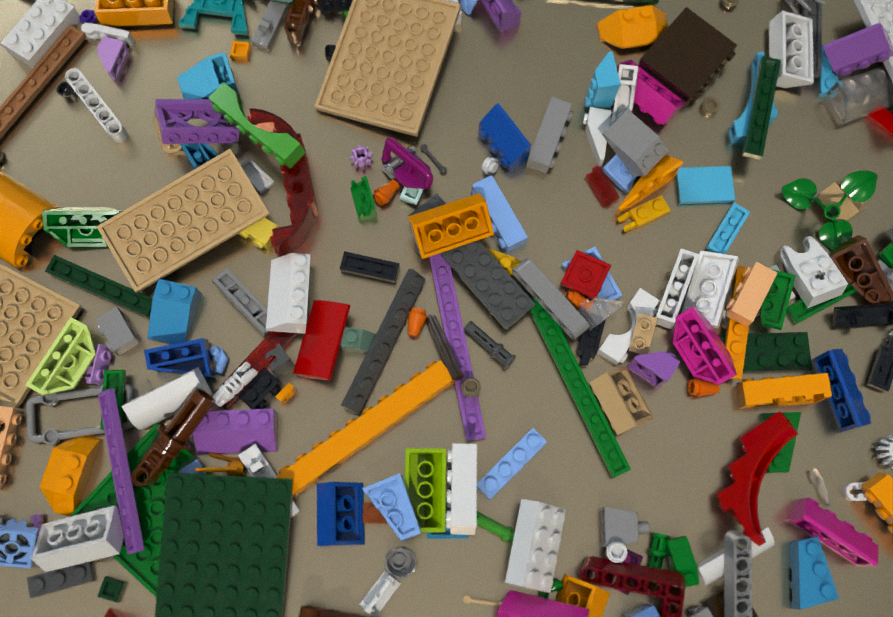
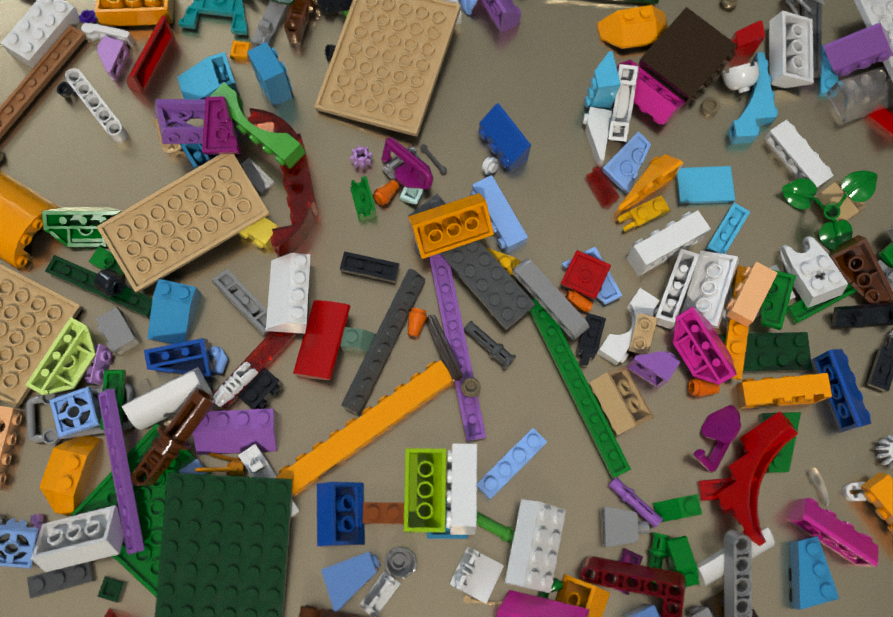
(77, 413): none -> light blue piece
(105, 259): none -> green plate
(109, 282): none -> black head
(150, 56): none -> red slope
(218, 129): none -> magenta wing
(270, 74): none -> dark azure brick
(282, 363): dark grey hinge -> none
(286, 393): light orange tile -> none
(349, 577): none -> medium blue slope
(394, 503): light blue wing -> none
(476, 575): none -> white hinge
(549, 134): light grey brick -> none
(598, 310): clear slope -> none
(616, 552): white plate -> none
(635, 143): light grey slope -> none
(635, 502): none -> medium lavender pin
(667, 243): none -> white brick
(678, 508): none -> green slope
(710, 488): none -> red tile
(723, 428): none -> magenta piece
(741, 77): none -> white cylinder
(748, 39): none -> red slope
(761, 108): dark green plate -> none
(798, 154): none -> white brick

